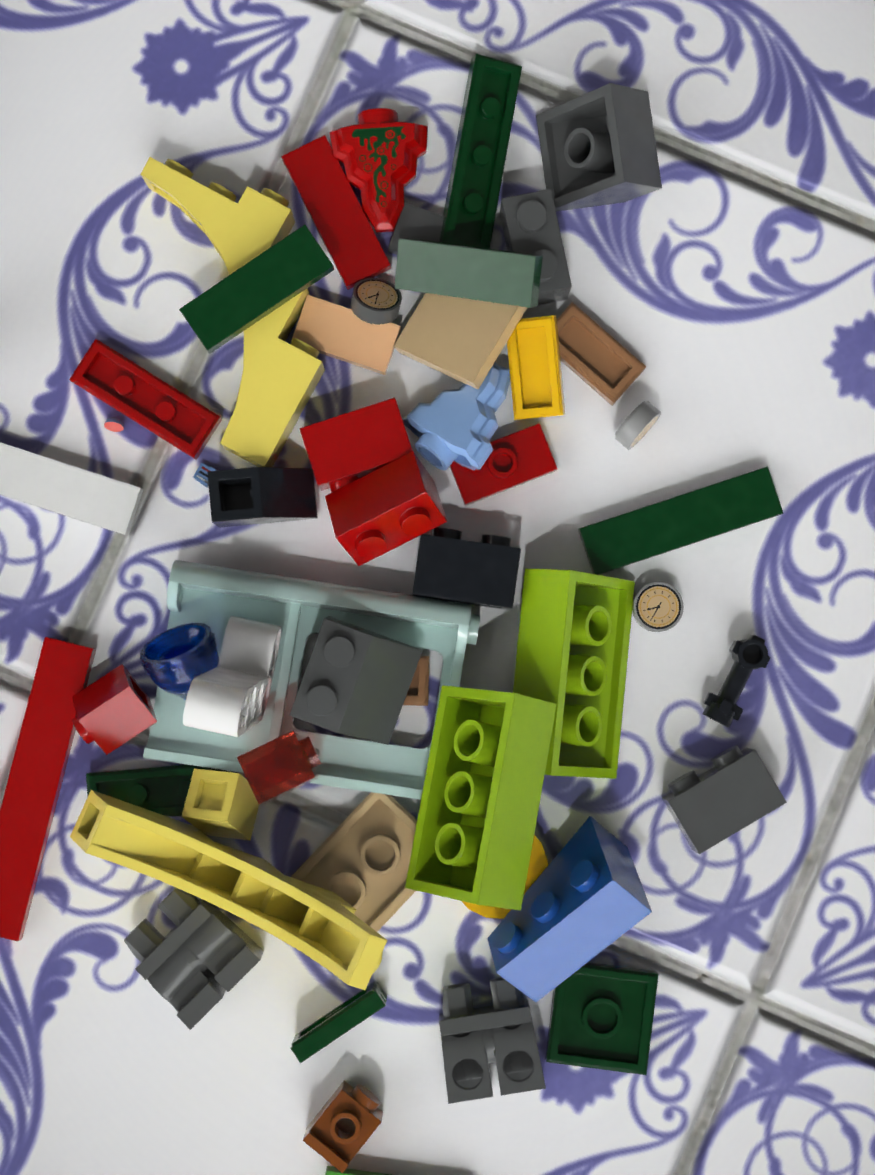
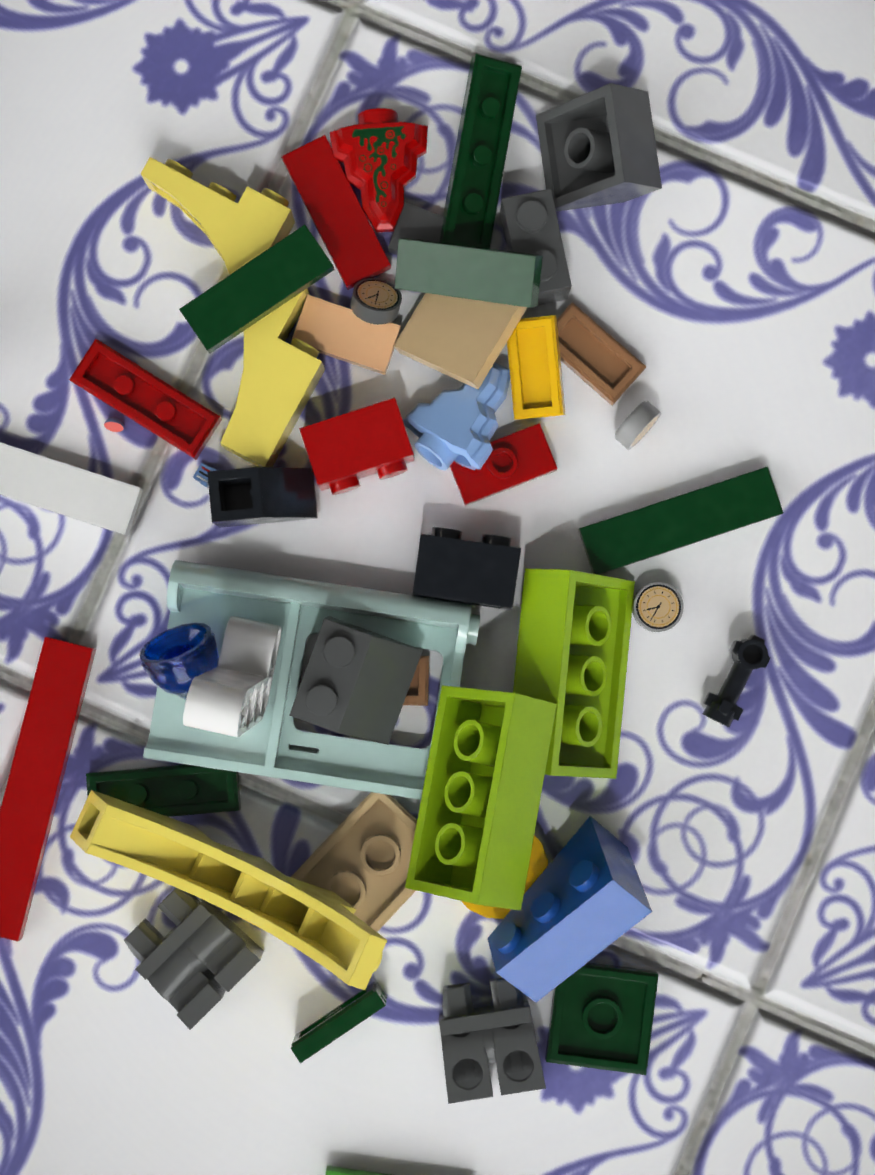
(112, 710): red brick -> none
(221, 804): light yellow panel -> none
(280, 766): clear red brick -> none
(329, 1140): dark orange brick -> none
(385, 509): red brick -> none
(722, 798): dark grey brick -> none

